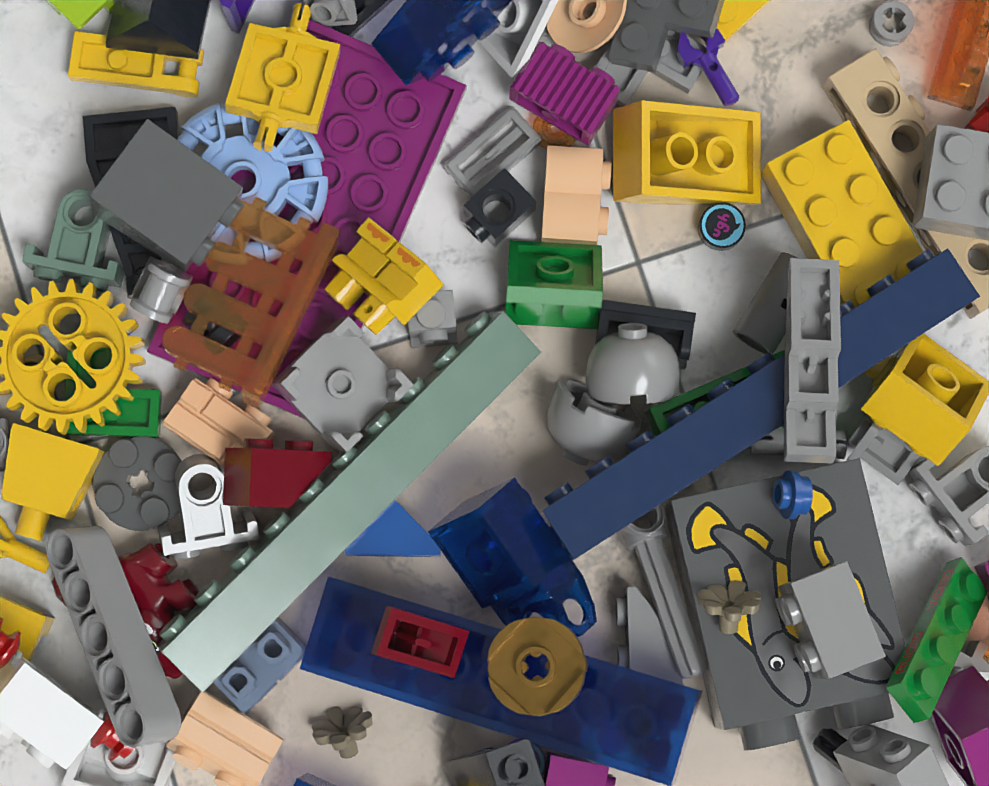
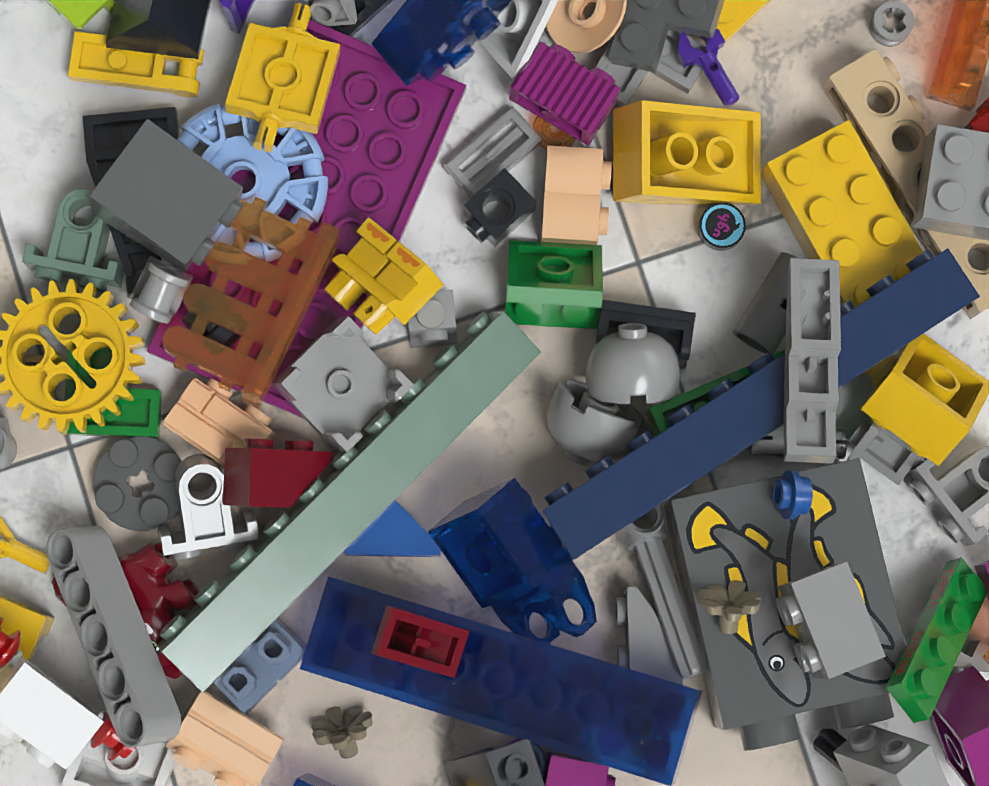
(46, 477): yellow torso -> none
(508, 666): pearl gold plate -> none

